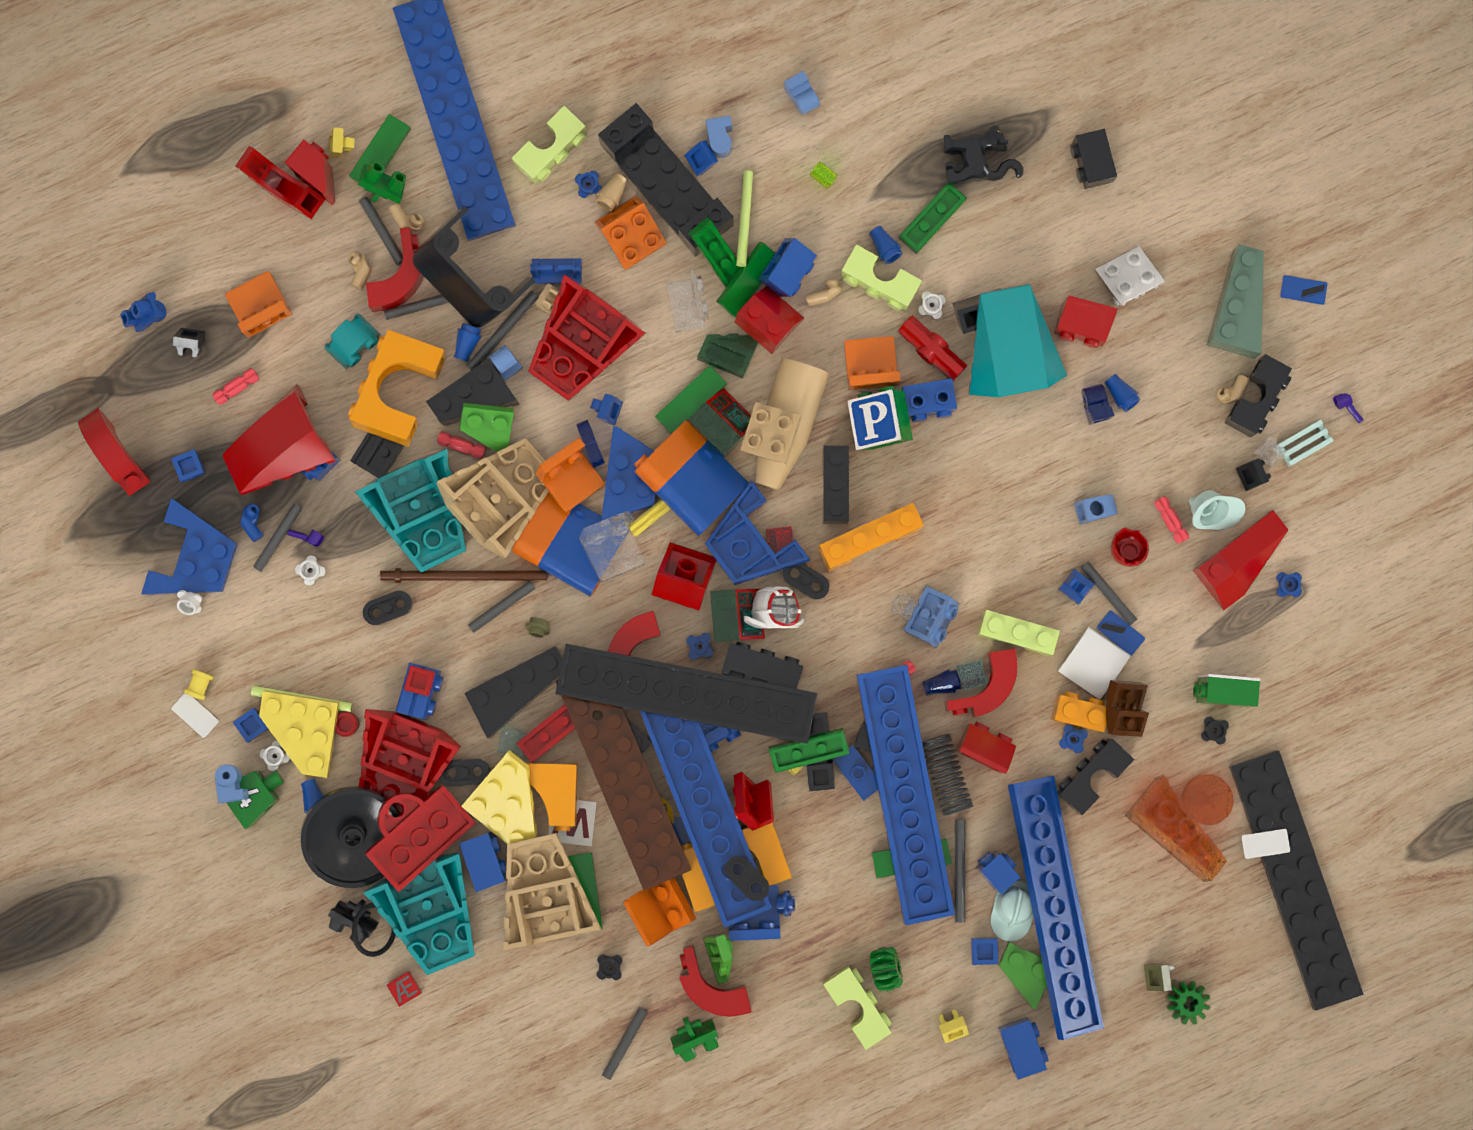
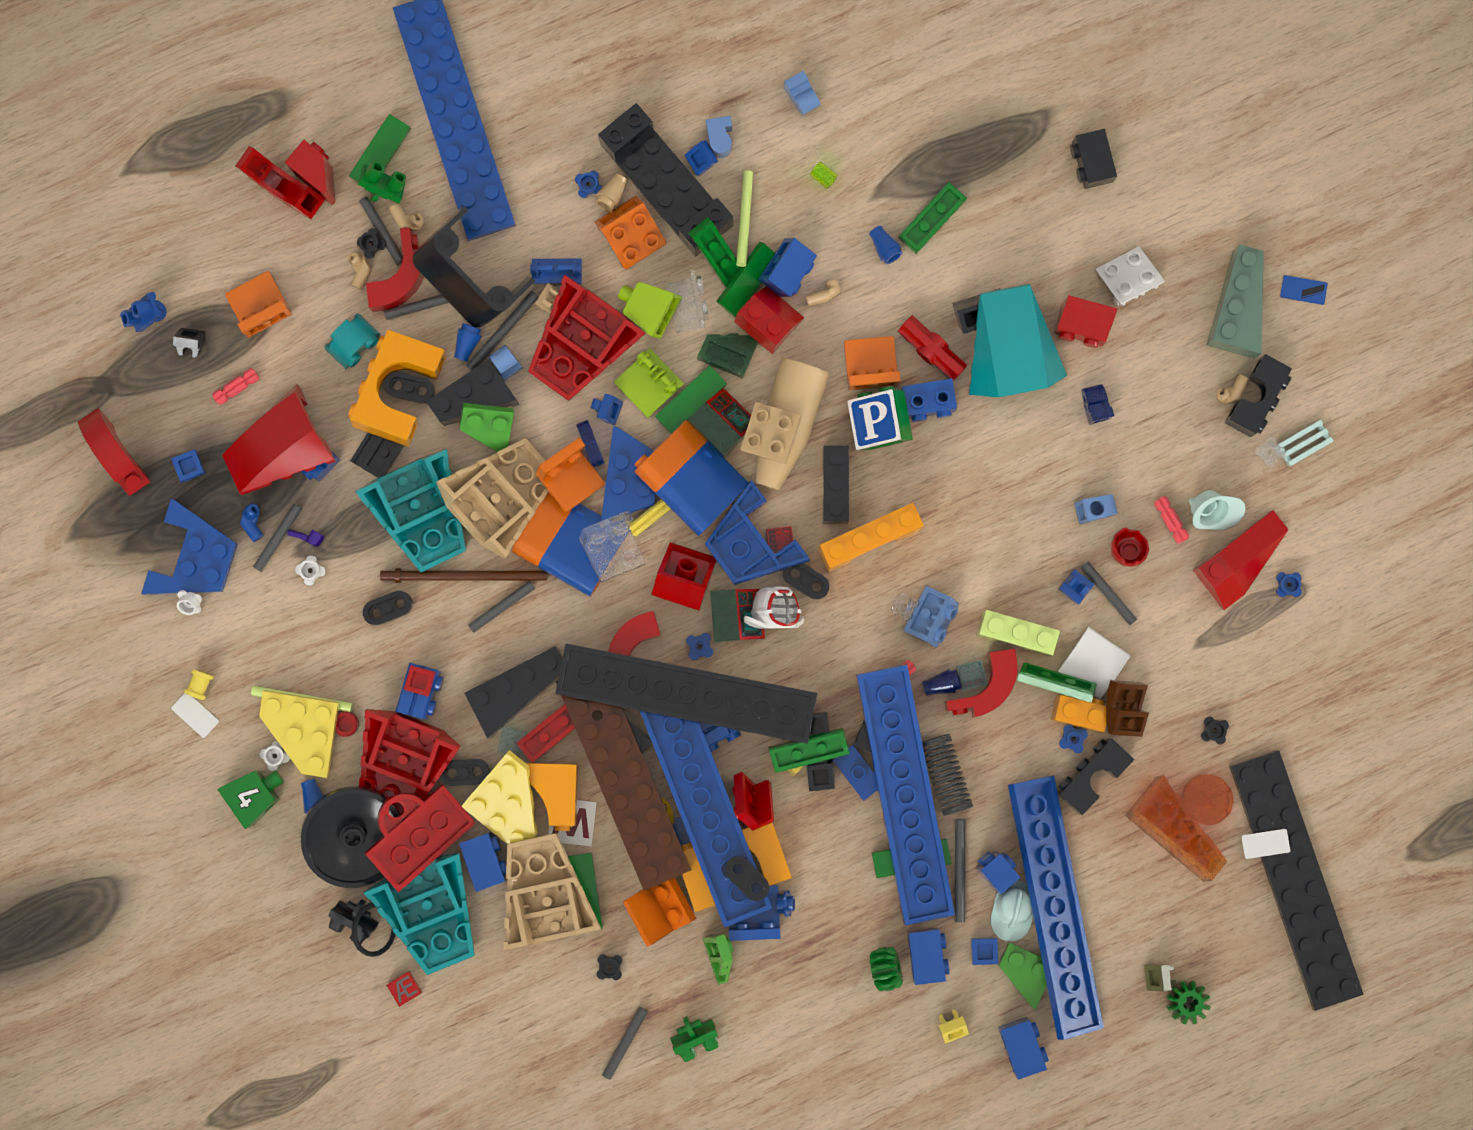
(228, 784): medium blue leg -> none
(250, 725): blue plate -> none
(338, 143): light yellow tile -> none
(366, 238): none -> black plate
(410, 387): none -> black plate
(461, 445): coral axle -> none
(537, 162): yellowish green arch -> none
(538, 627): olive plate -> none
(648, 382): none -> lime hinge
(649, 307): none -> lime torso
(709, 998): red arch -> none
(761, 666): black wedge -> none
(871, 1025): yellowish green arch -> none
(898, 291): yellowish green arch -> none
(927, 956): none -> blue brick
(934, 311): white plate -> none
(974, 157): black animal -> none
(986, 748): red slope -> none
(1057, 682): none -> green tile
(1120, 633): blue sticker -> none
(1122, 393): blue cone -> none
(1227, 690): green piece -> none
(1253, 474): black tile -> none
(1345, 400): dark purple hand -> none

